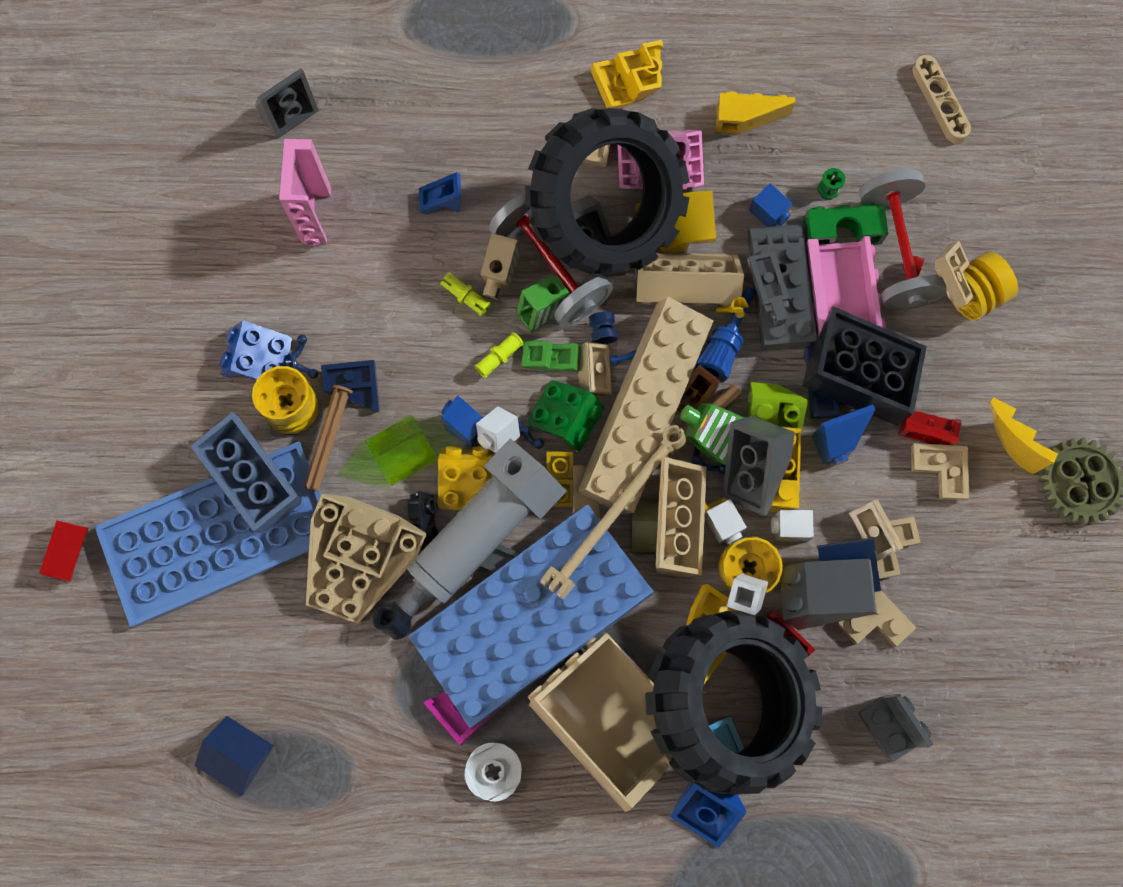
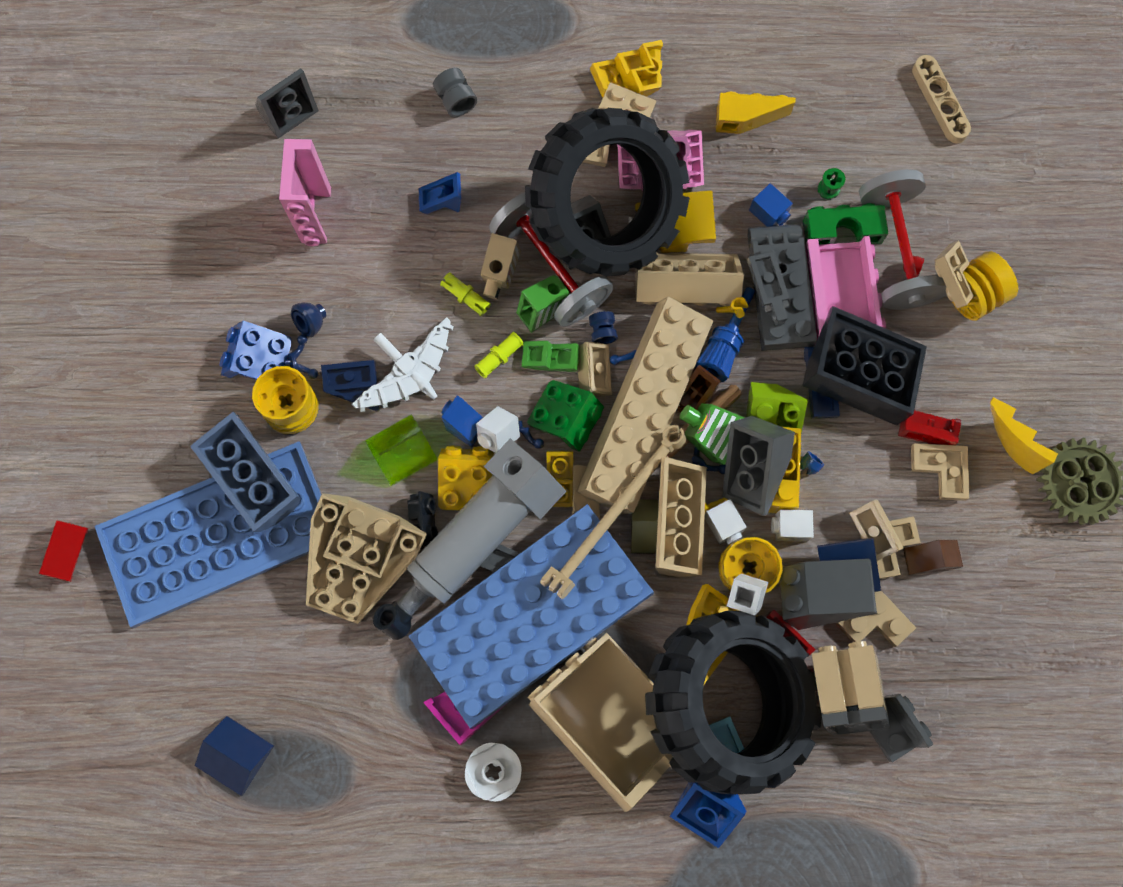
(308, 318): none -> dark blue brick
(327, 437): medium nougat axle -> none
(410, 372): none -> white bar
(455, 92): none -> dark grey wheel
(627, 100): none -> tan plate
(811, 462): none -> blue hinge
(840, 436): blue slope -> none
(850, 689): none -> tan piece
(933, 556): none -> reddish brown slope

